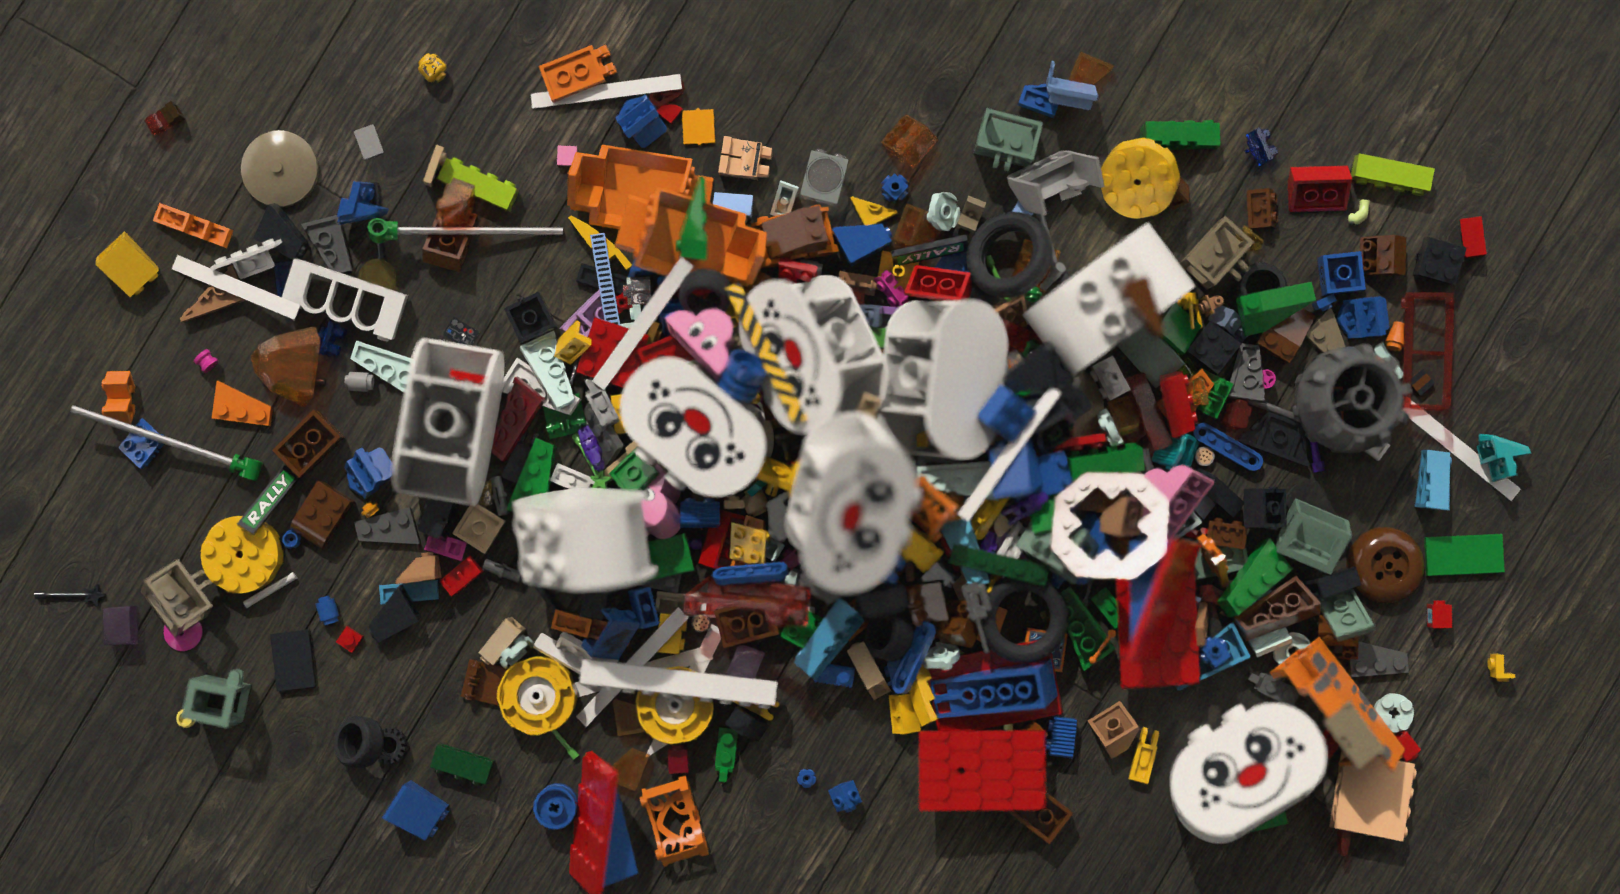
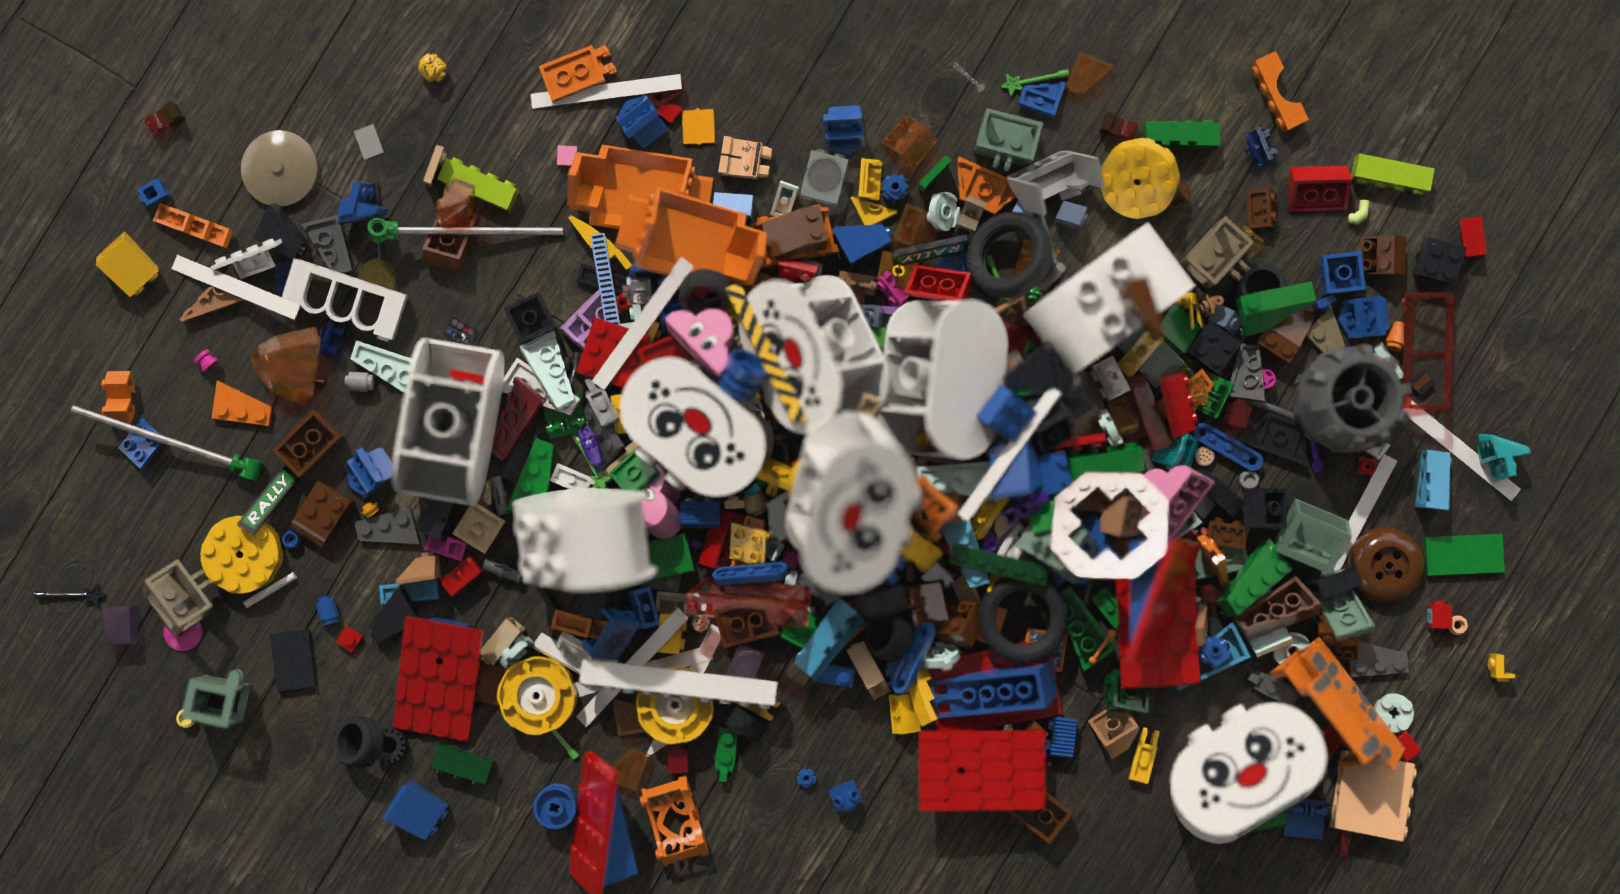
(147, 191): none -> blue brick
(434, 694): none -> red piece
(571, 344): yellow panel -> none
(692, 237): green wedge -> none
(844, 130): none -> blue piece
(870, 179): none -> yellow hinge
(929, 179): none -> green tile
(975, 610): dark grey piece -> none
(980, 87): none -> clear hinge
(983, 185): none -> orange wing
(1014, 84): none -> bright green piece
(1070, 92): medium blue piece -> none
(1071, 215): none -> sand blue slope
(1118, 127): none -> leg
(1125, 699): none -> dark green plate
(1139, 354): none -> yellow plate
(1248, 479): none -> light grey tile
(1288, 114): none -> orange arch
(1306, 819): none -> blue hinge
(1361, 740): dark tan door -> none
(1366, 503): none -> white sticker
(1372, 466): none -> red plate
(1462, 628): none -> light nougat plate

